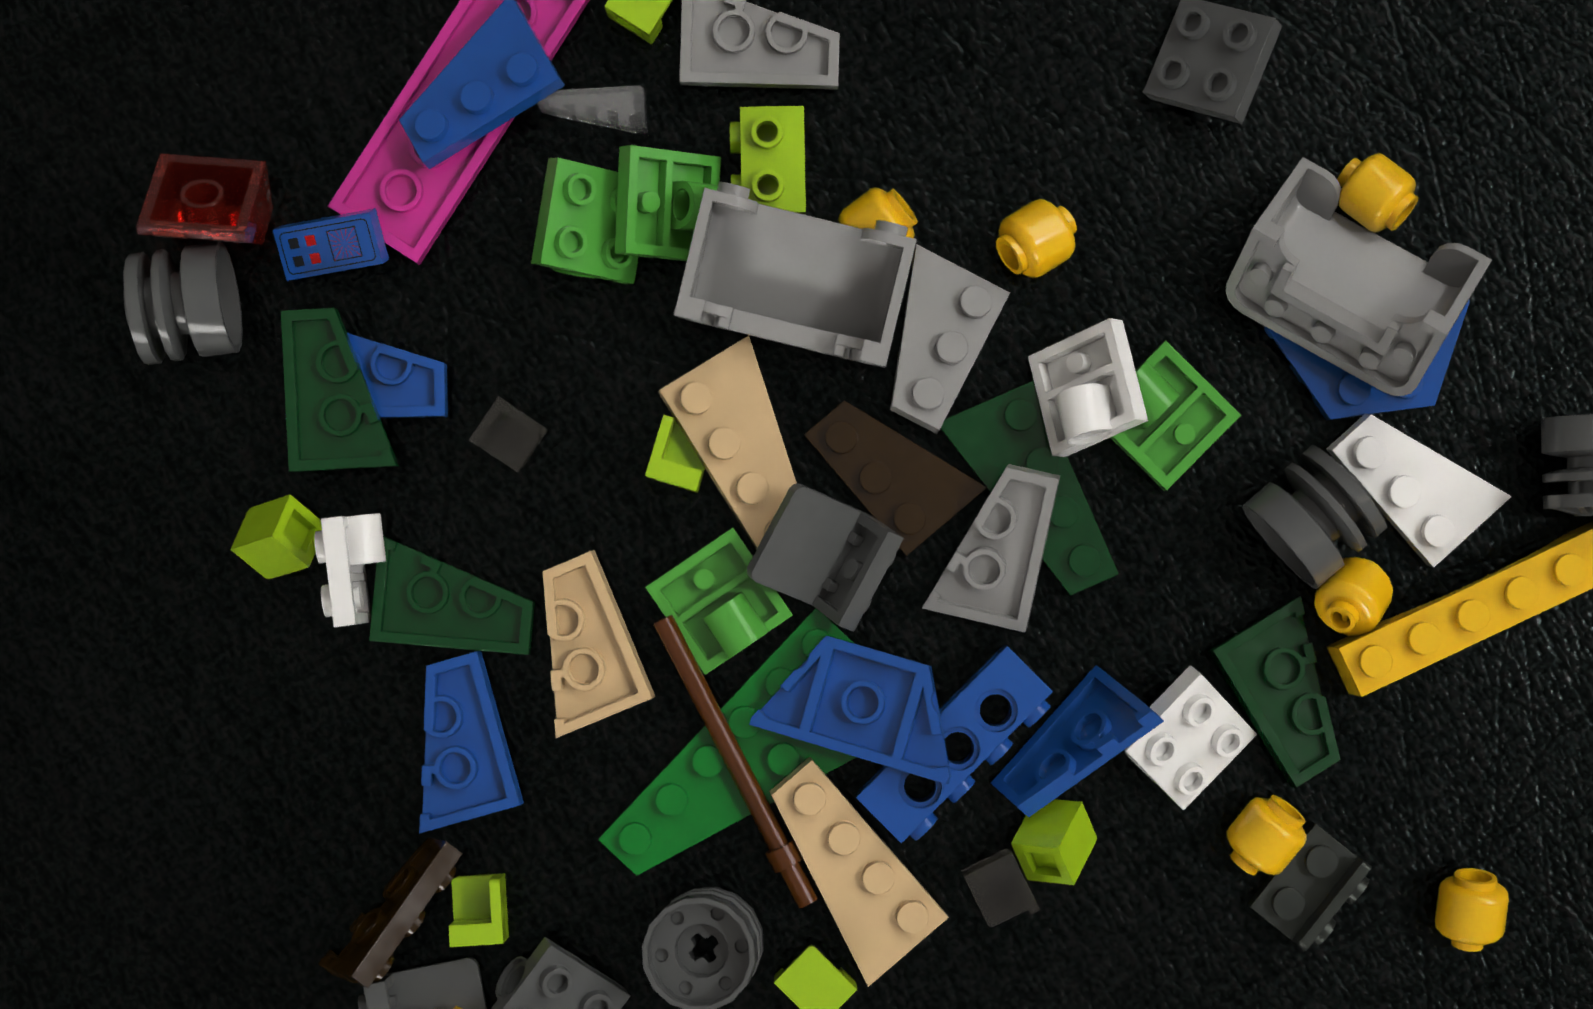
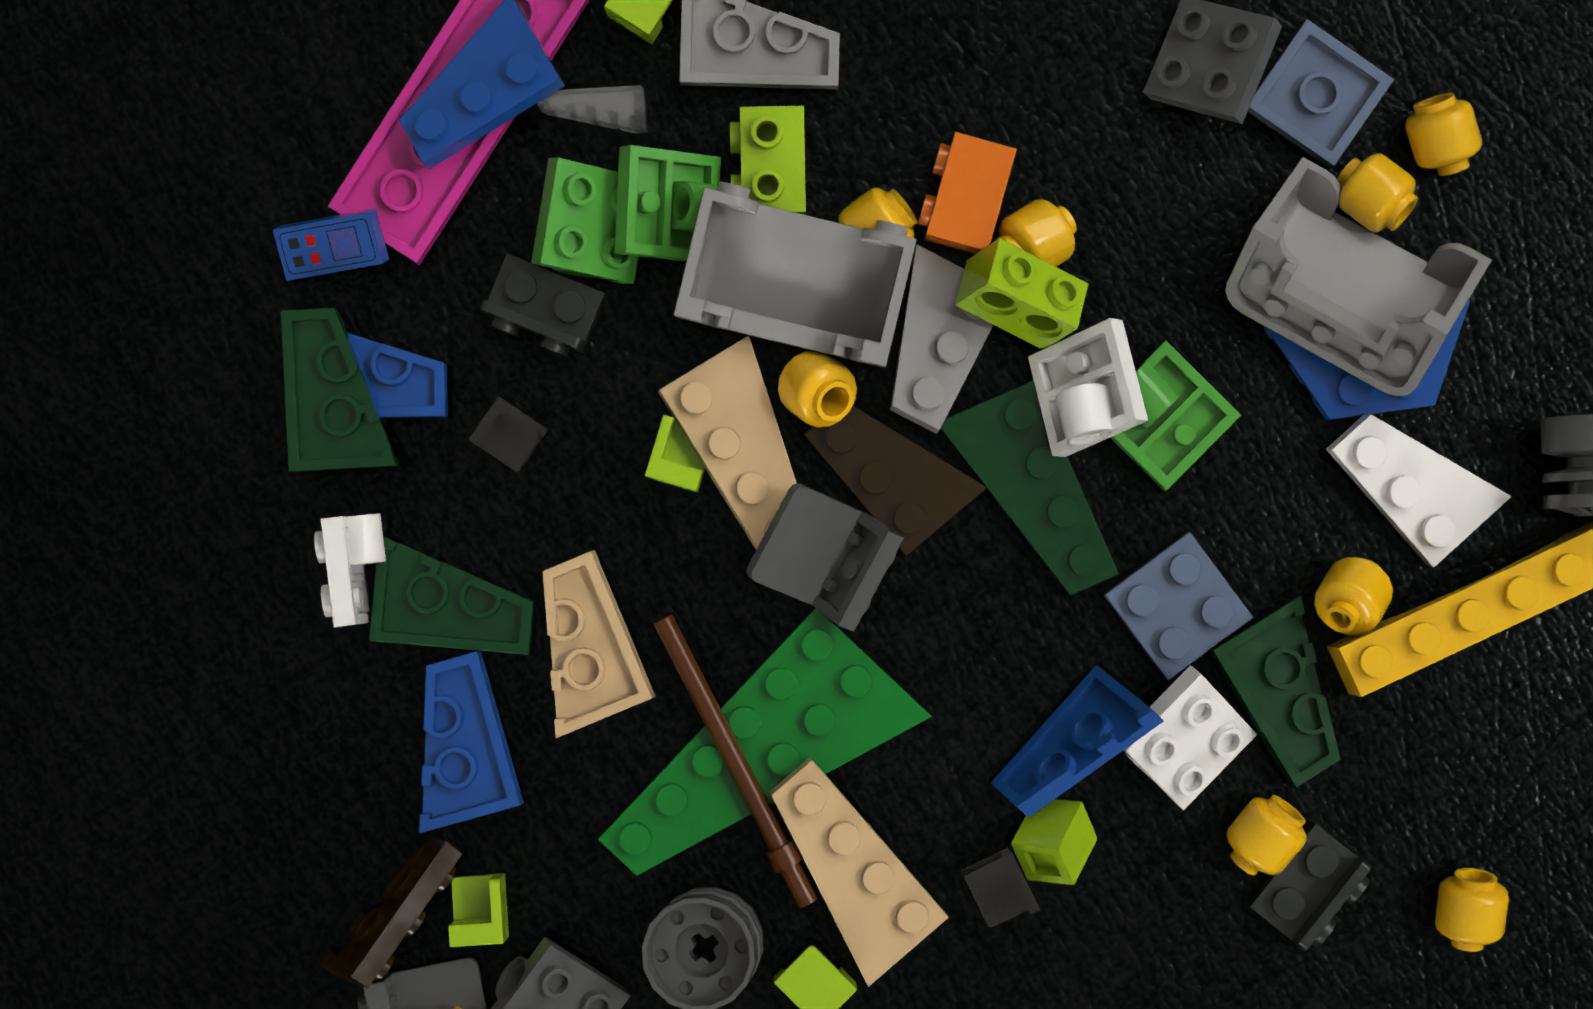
(171, 304): dark grey wheel -> none
(207, 200): clear red slope -> none
(277, 537): lime panel -> none
(542, 304): none -> pearl dark grey bracket
(718, 602): bright green plate -> none
(817, 388): none -> yellow head
(863, 707): blue wing -> none
(968, 193): none -> orange brick
(1001, 554): light grey wing -> none
(1002, 675): blue brick -> none
(1021, 294): none -> lime brick
(1177, 606): none -> sand blue plate
(1319, 94): none -> sand blue plate
(1323, 508): dark grey wheel -> none
(1443, 134): none -> yellow head

